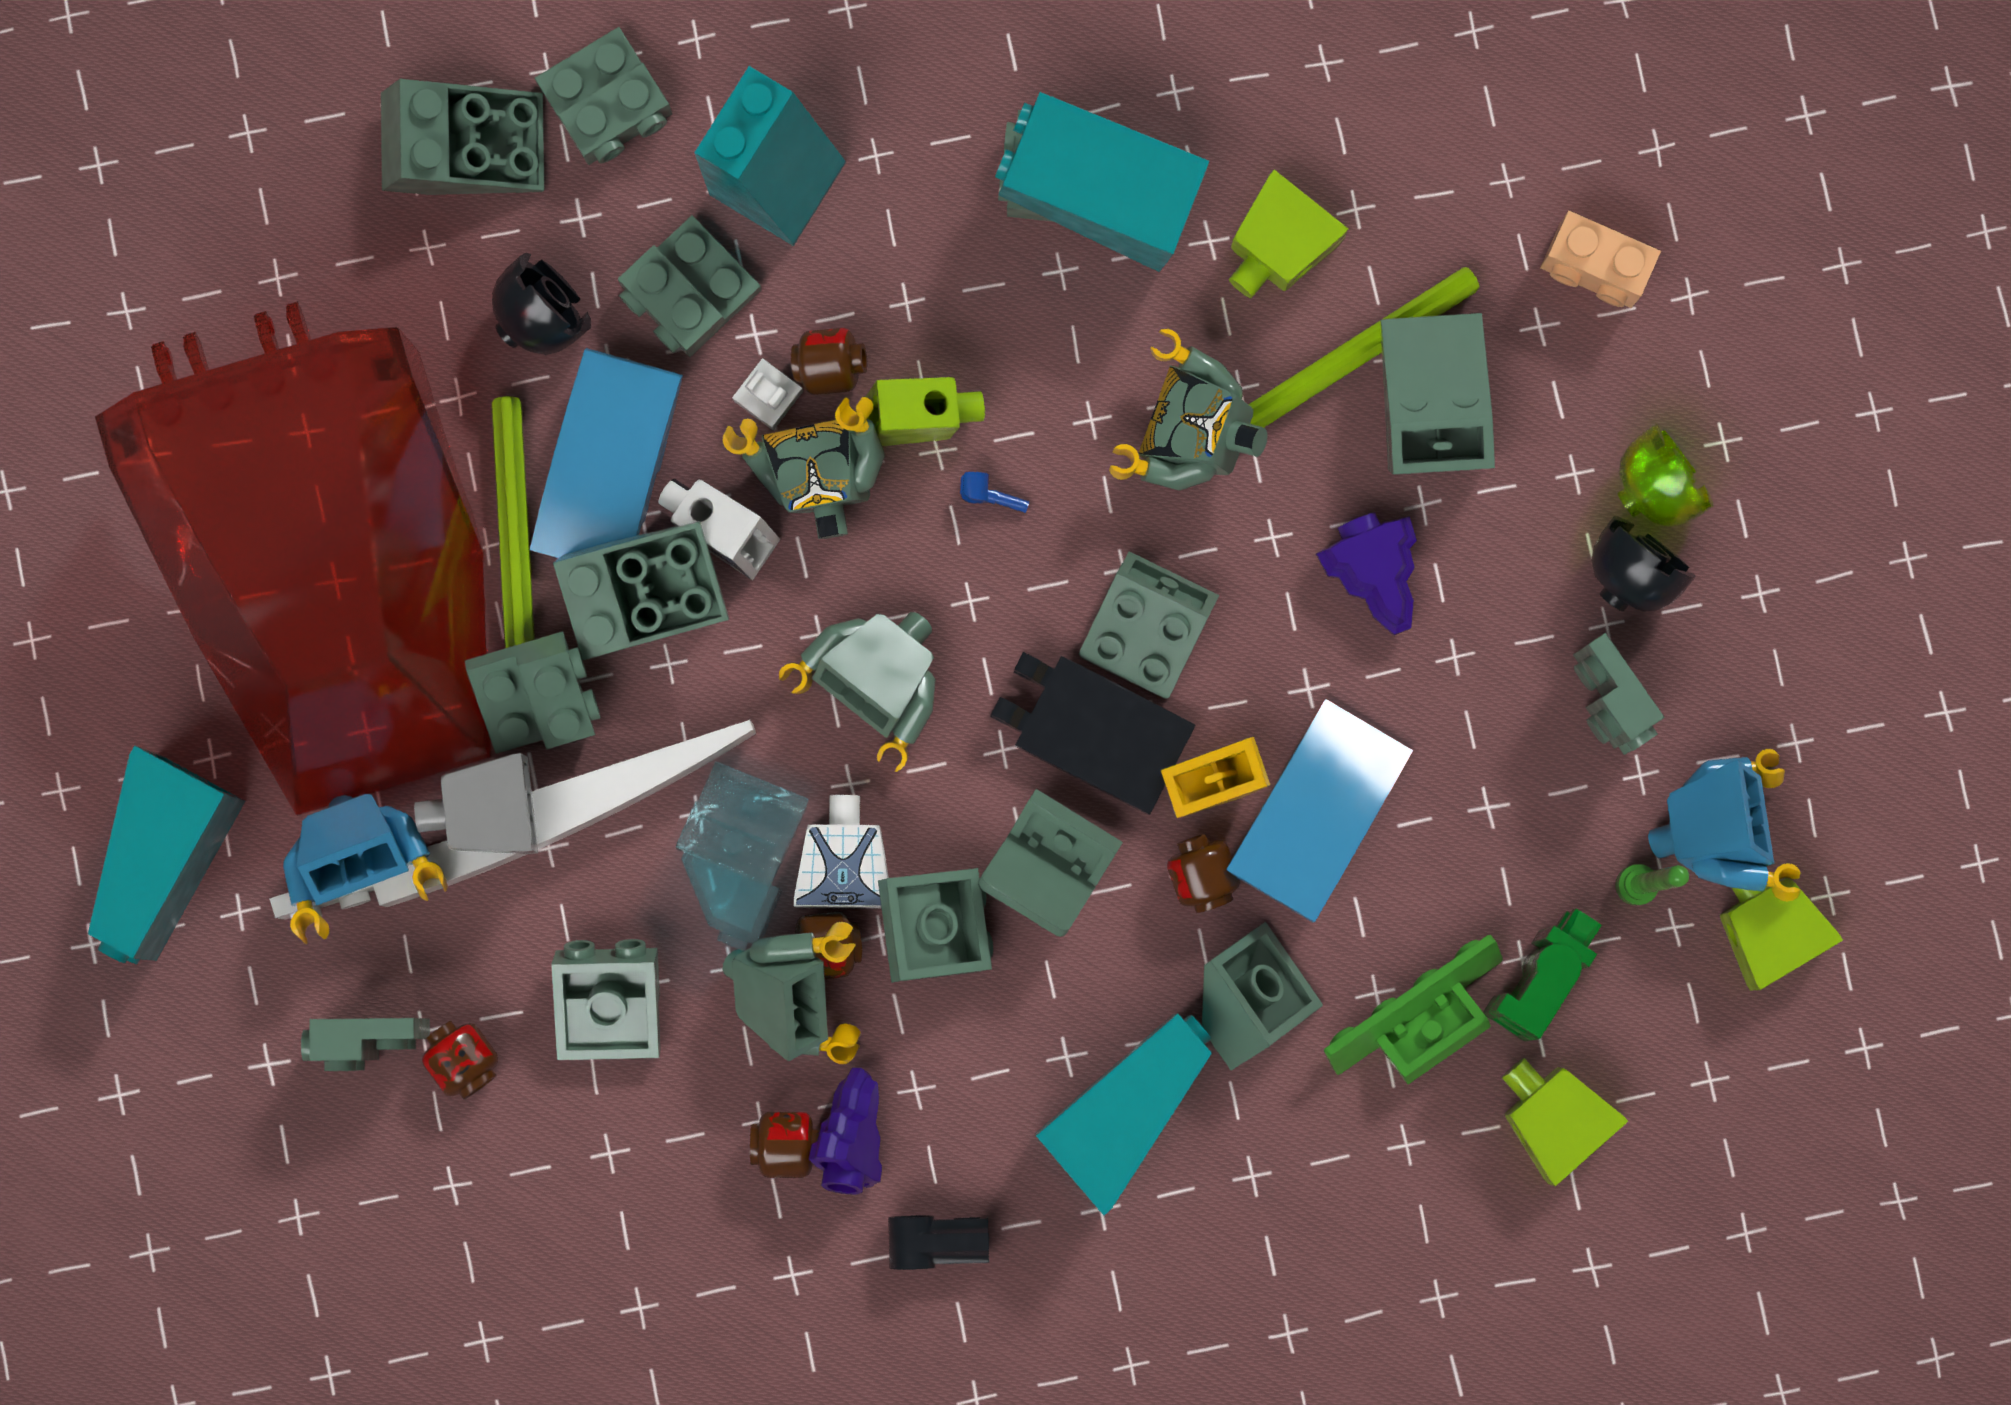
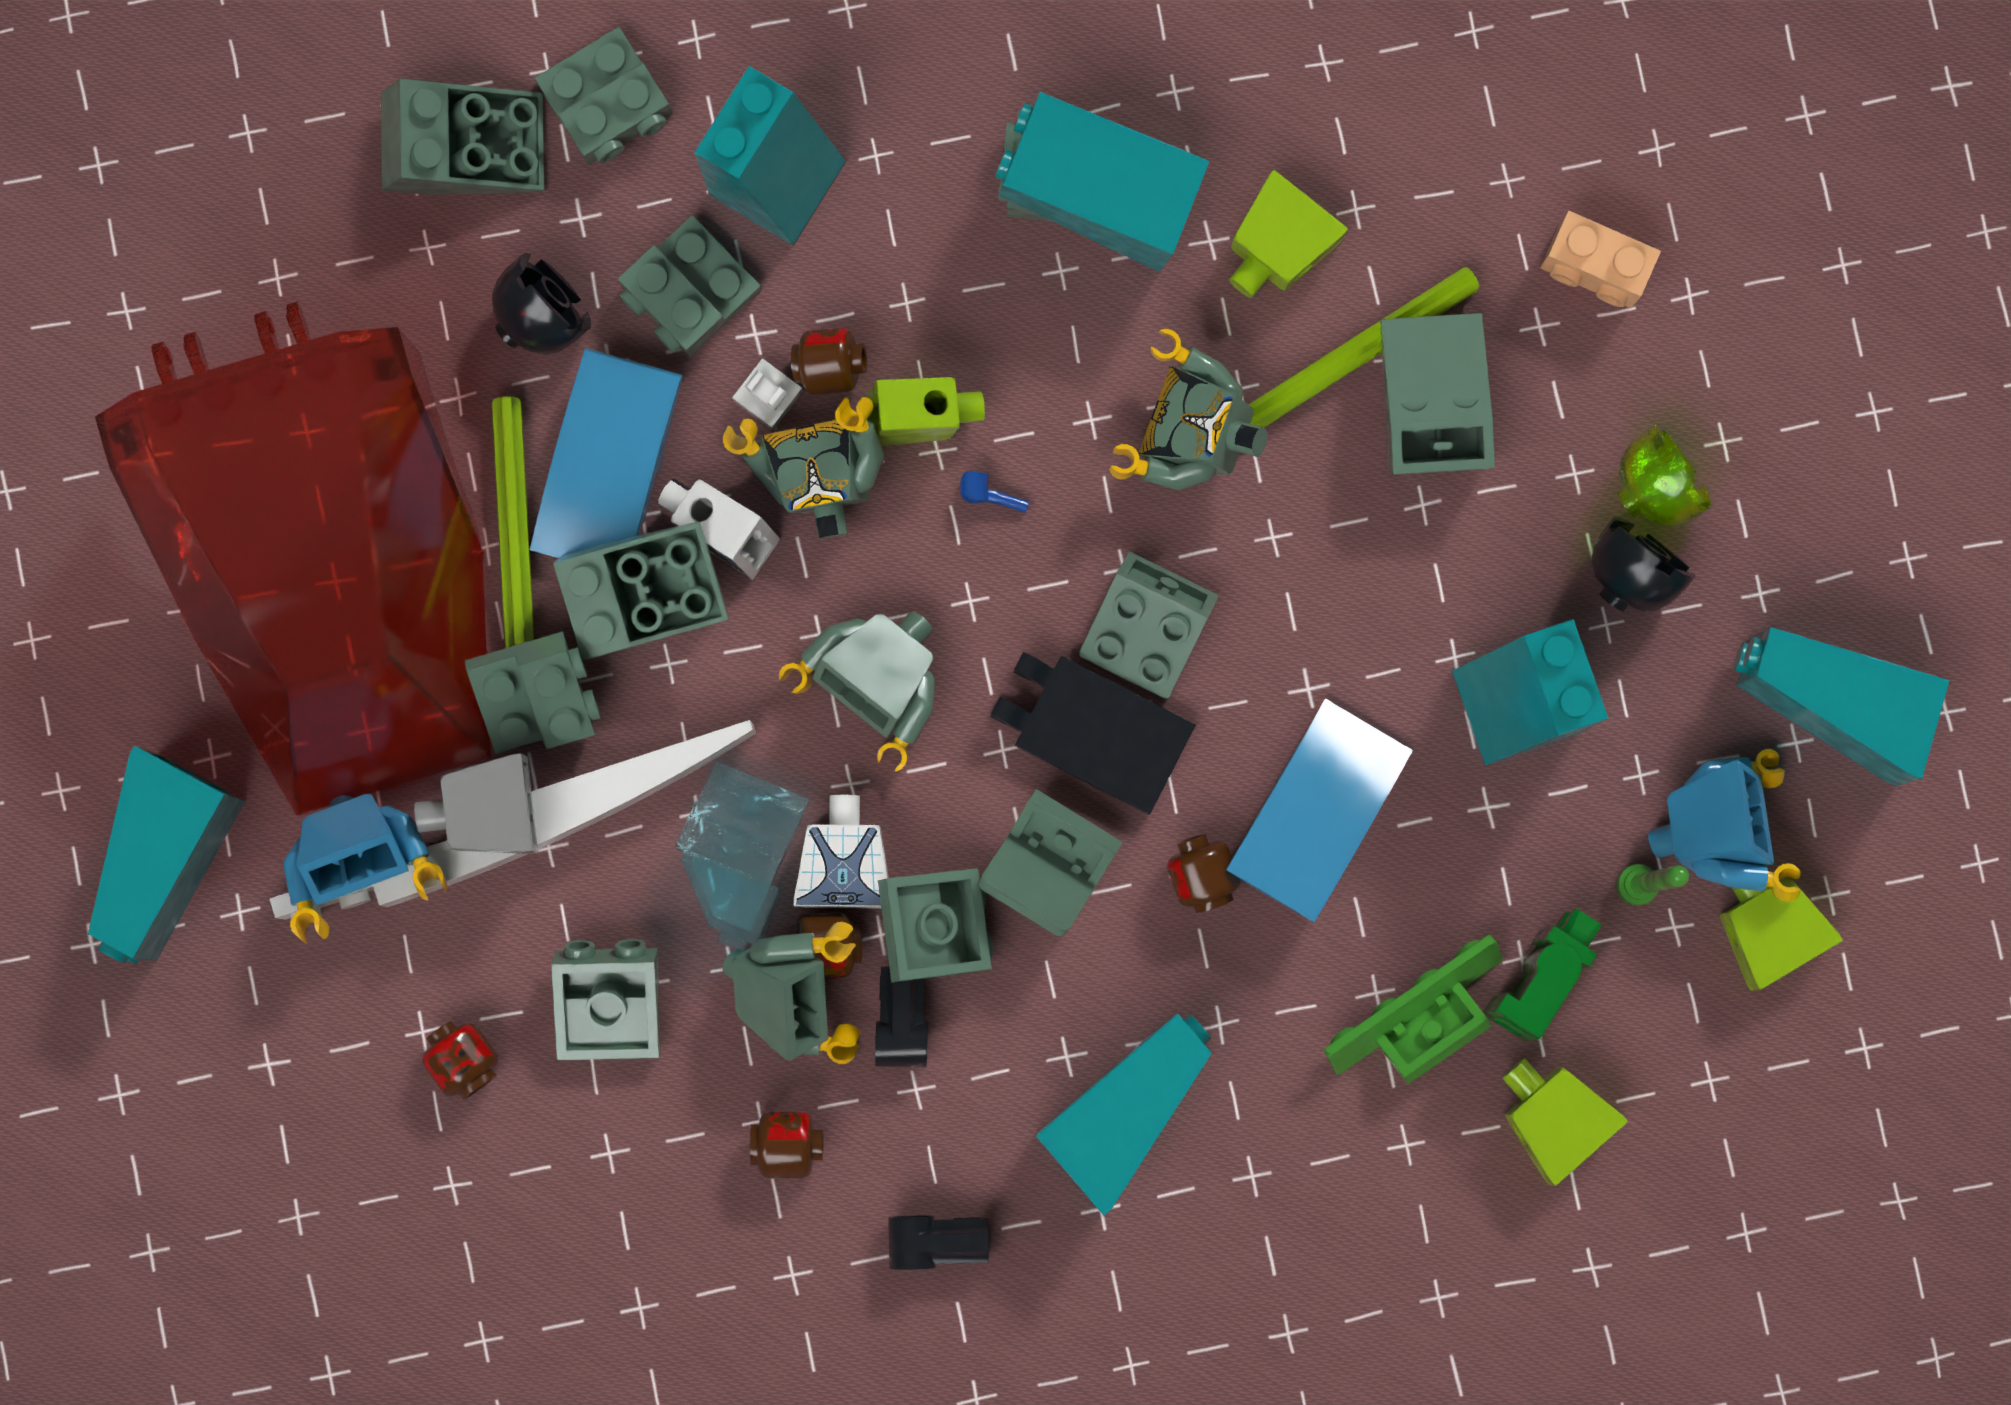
(349, 1042): sand green plate -> none
(849, 1137): dark purple rock -> none
(901, 1032): none -> black piece
(1215, 778): yellow slope -> none
(1253, 996): sand green slope -> none
(1375, 566): dark purple rock -> none
(1530, 693): none -> teal slope
(1625, 709): sand green plate -> none
(1849, 700): none -> teal slope

